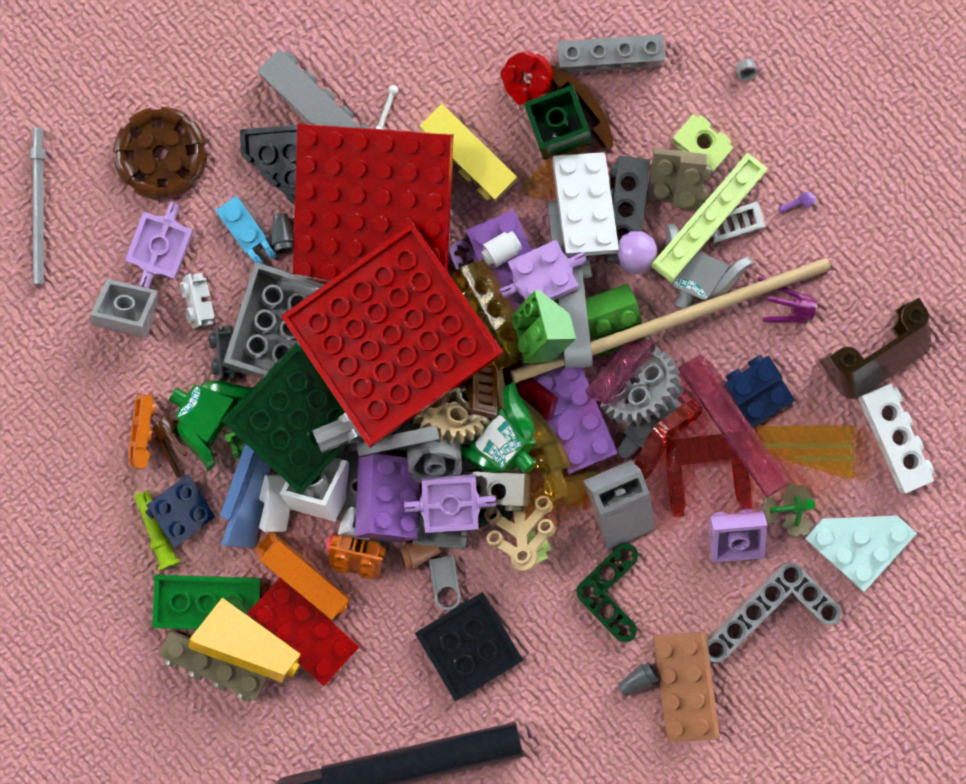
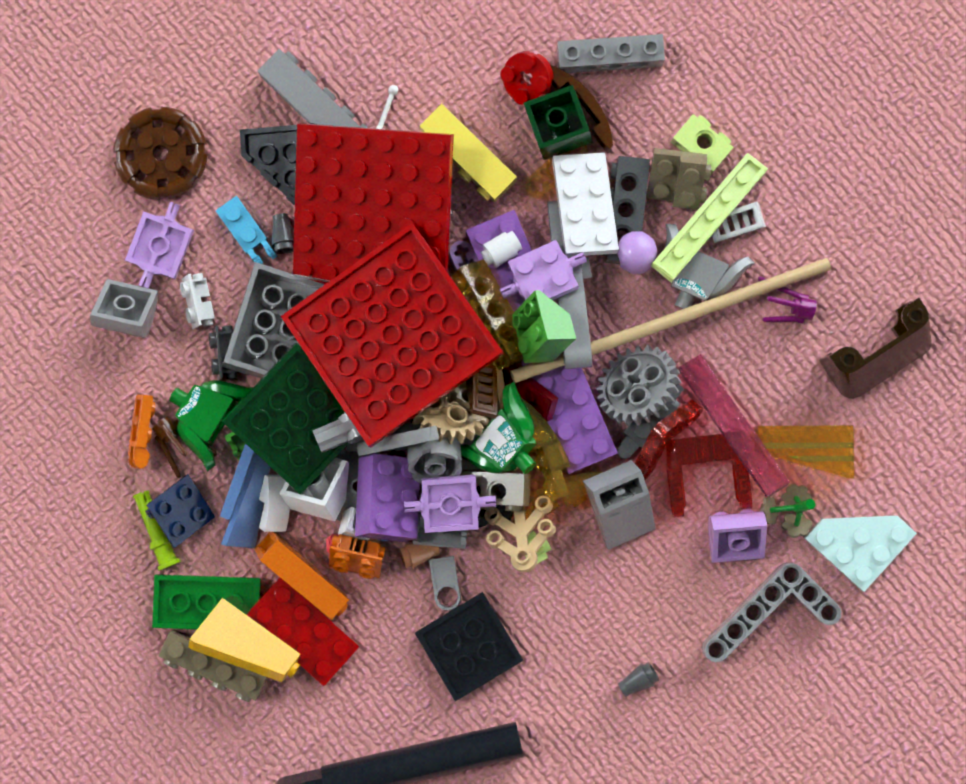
(38, 154): light grey bar -> none
(602, 586): dark green beam -> none
(612, 313): bright green slope -> none
(620, 370): clear pink tile -> none
(686, 686): nougat plate -> none
(747, 74): light grey hinge -> none
(758, 390): dark blue plate -> none
(805, 199): medium lavender hand -> none
(883, 430): white brick -> none

